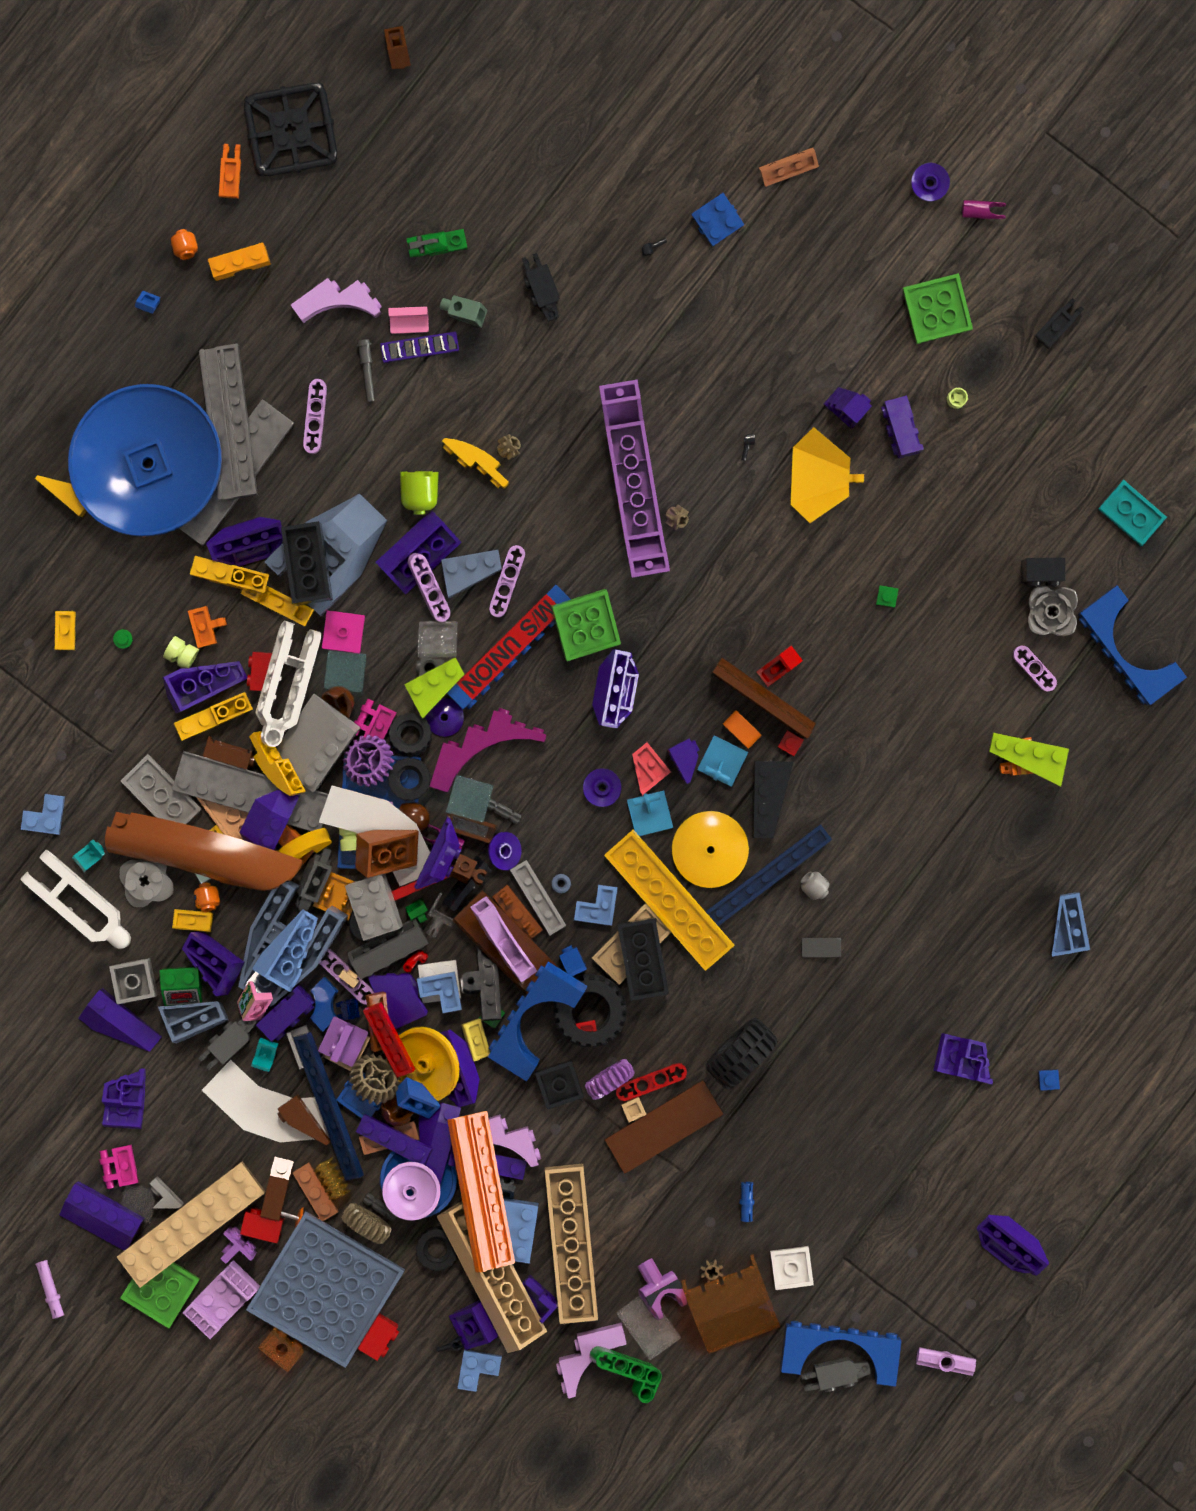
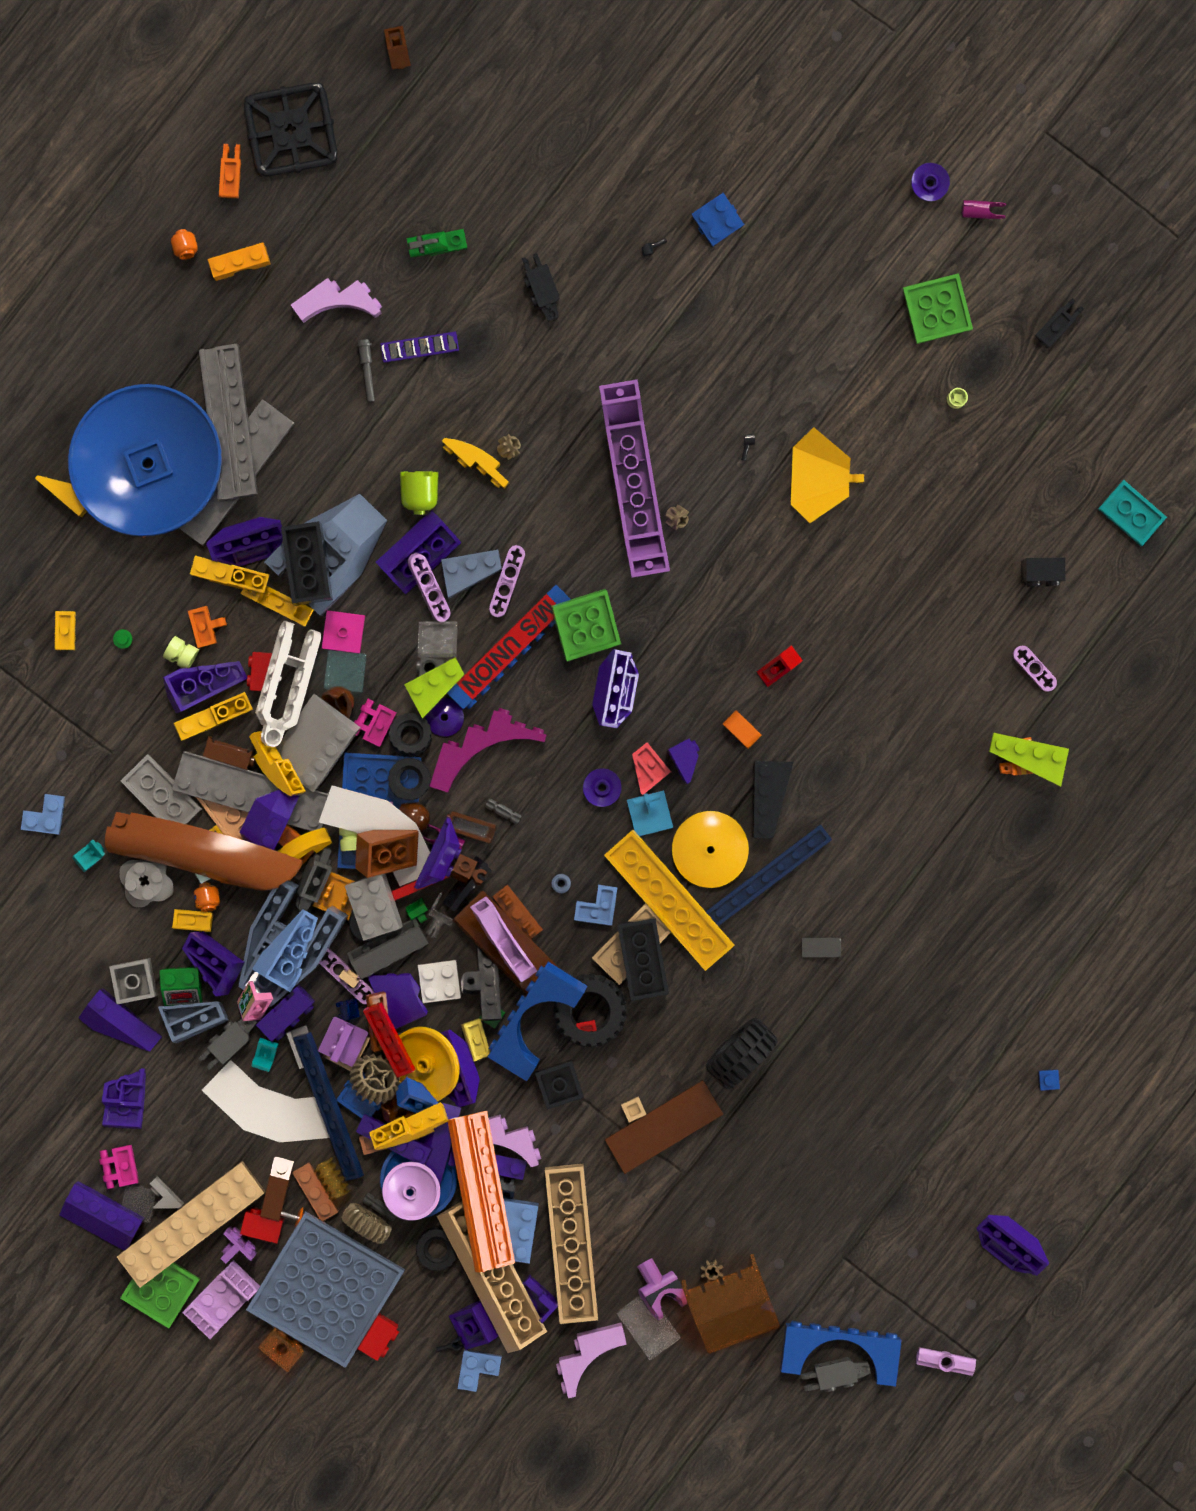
(52, 1297): lavender pin -> none
(112, 932): white piece -> none
(147, 302): blue plate -> none
(299, 1117): reddish brown slope -> none
(315, 416): lavender beam -> none
(324, 996): blue tile -> none
(356, 766): medium lavender gear -> none
(408, 320): bright pink panel -> none
(408, 1129): none -> yellow slope
(411, 961): red arm -> none
(445, 986): medium blue plate -> none
(469, 798): clear light blue tile -> none
(471, 312): sand green torso -> none
(510, 850): dark purple dish -> none
(538, 897): light grey plate -> none
(572, 960): blue slope -> none
(609, 1079): medium lavender gear -> none
(624, 1368): green beam -> none
(652, 1084): red beam -> none
(722, 761): dark azure plate -> none
(746, 1201): blue pin -> none
(763, 698): reddish brown arch -> none
(788, 167): nougat plate -> none
(790, 743): red plate -> none
(791, 1268): white plate -> none
(815, 885): light grey head -> none
(848, 406): dark purple wedge -> none
(887, 596): green plate -> none
(901, 427): dark purple wedge -> none
(963, 1058): dark purple slope -> none
(1064, 602): light grey brick -> none
(1070, 926): medium blue wedge -> none
(1100, 620): blue arch -> none

